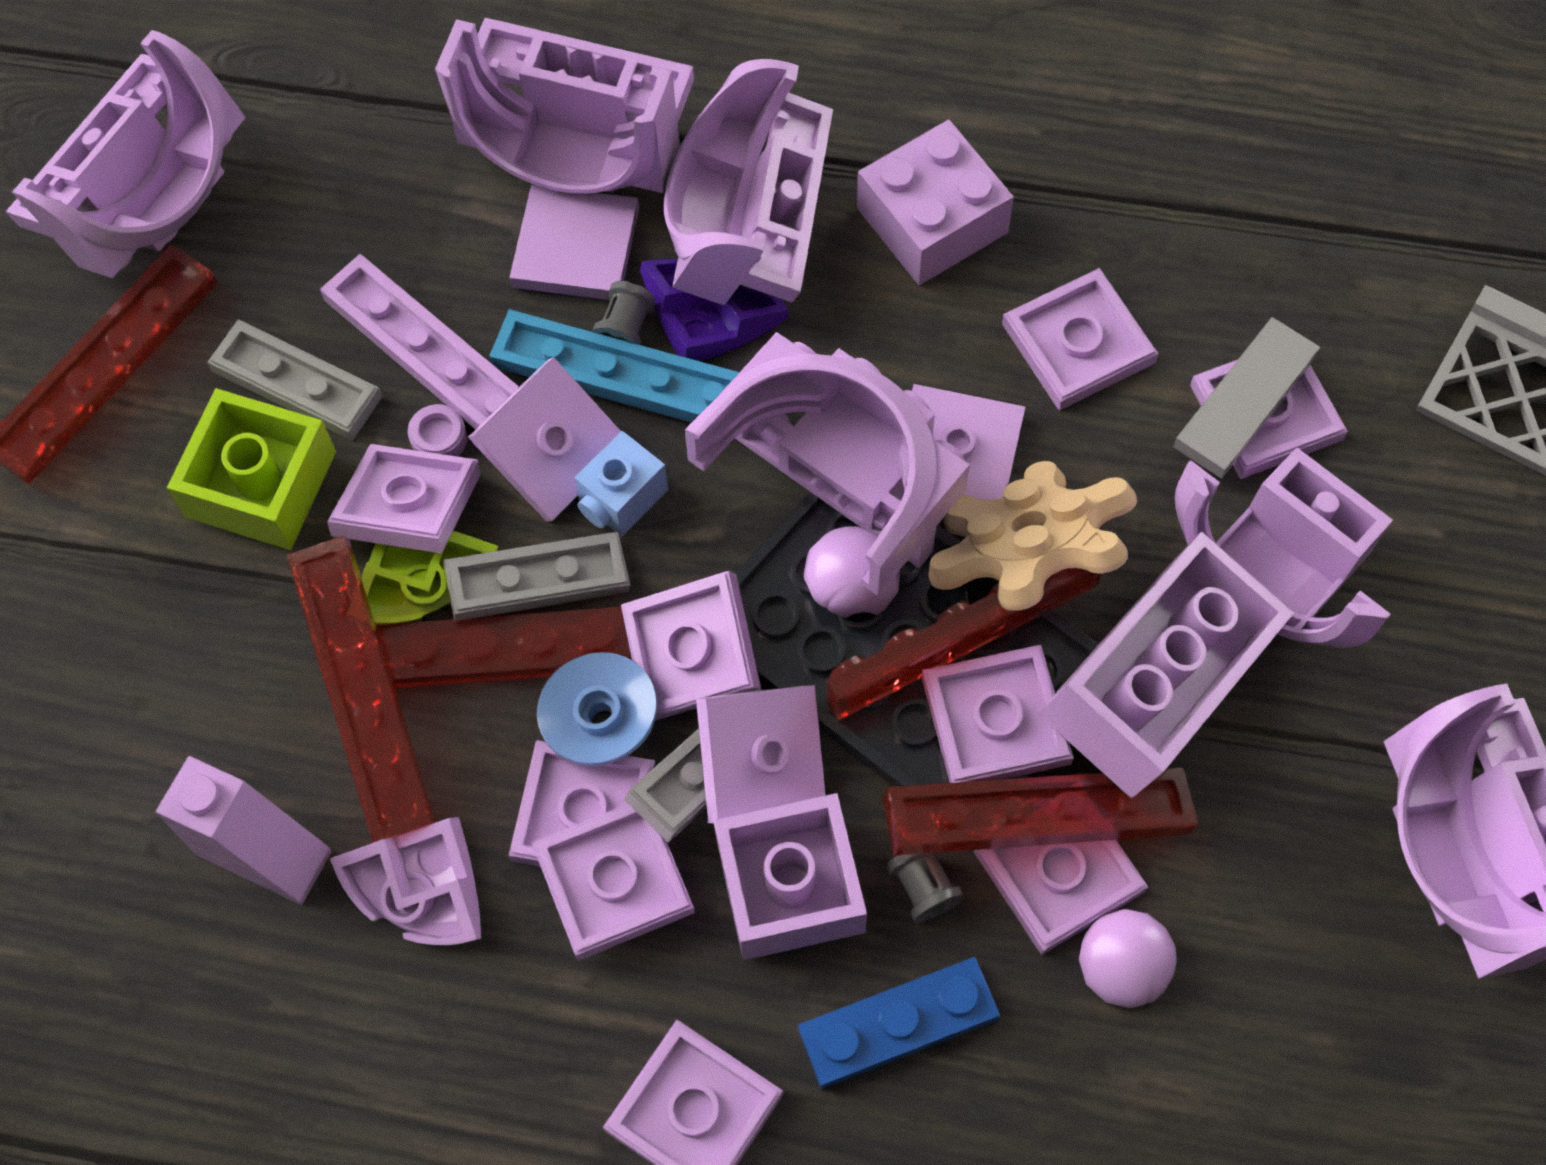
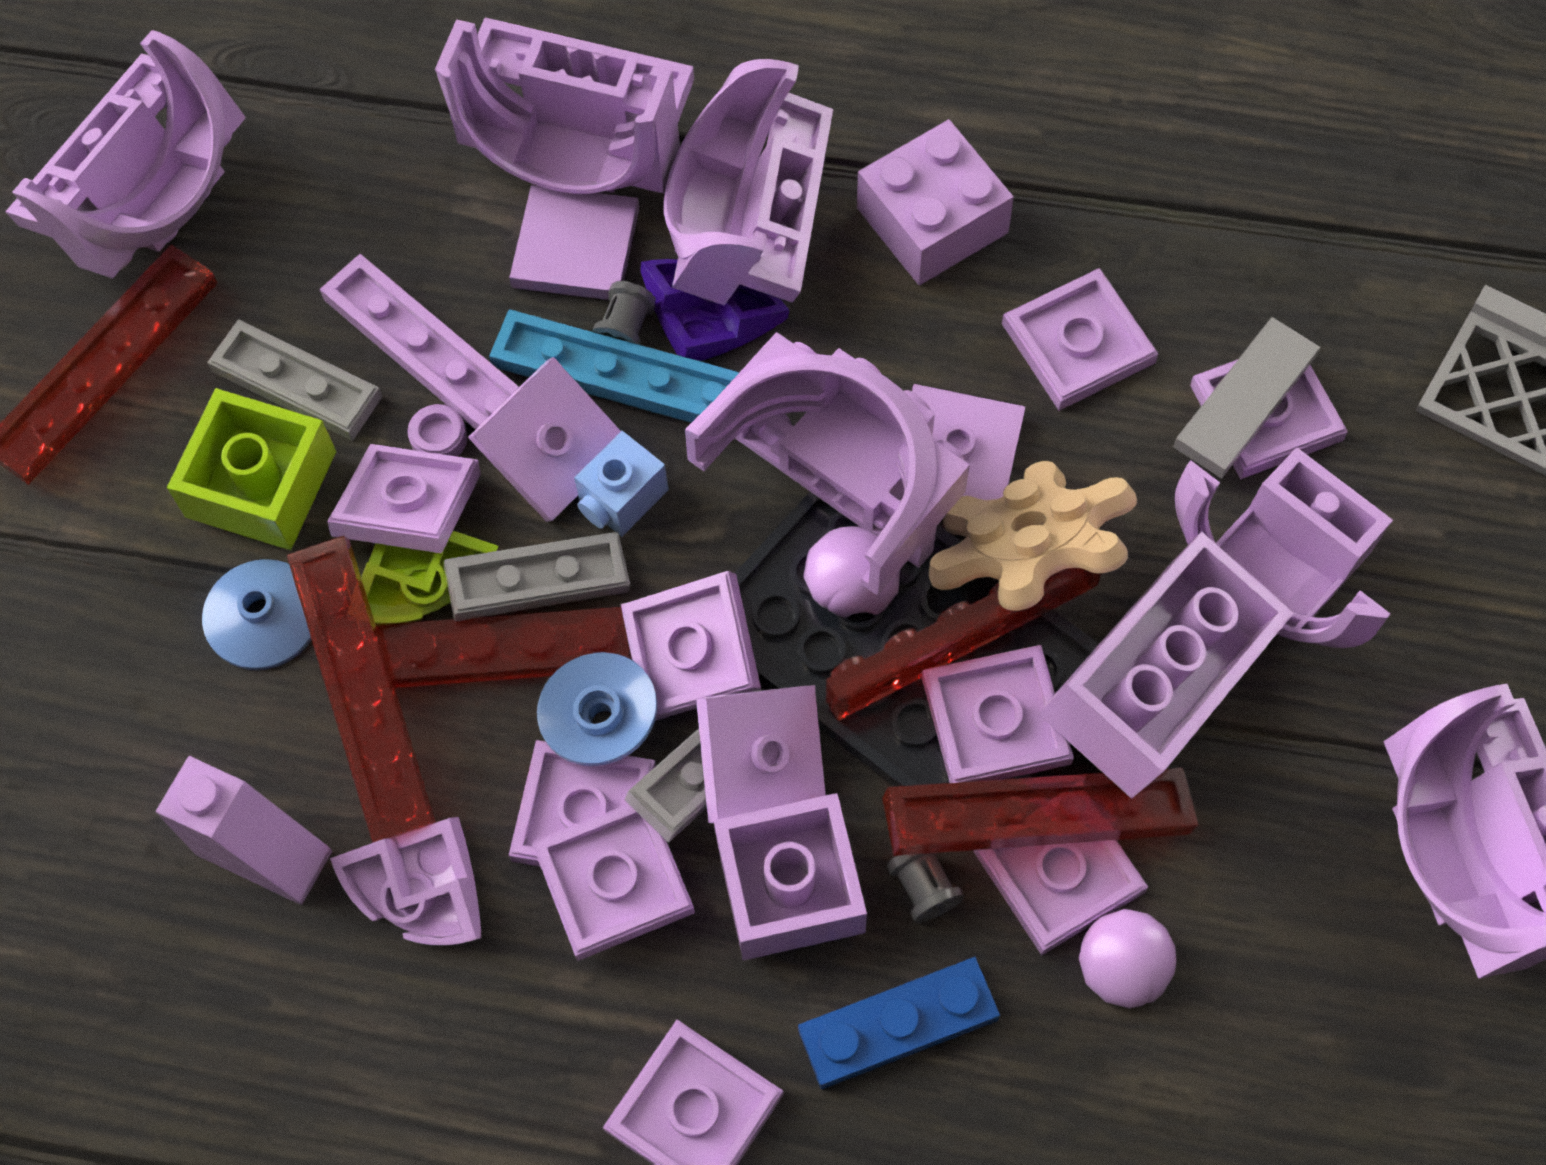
(258, 638): none -> medium blue dish

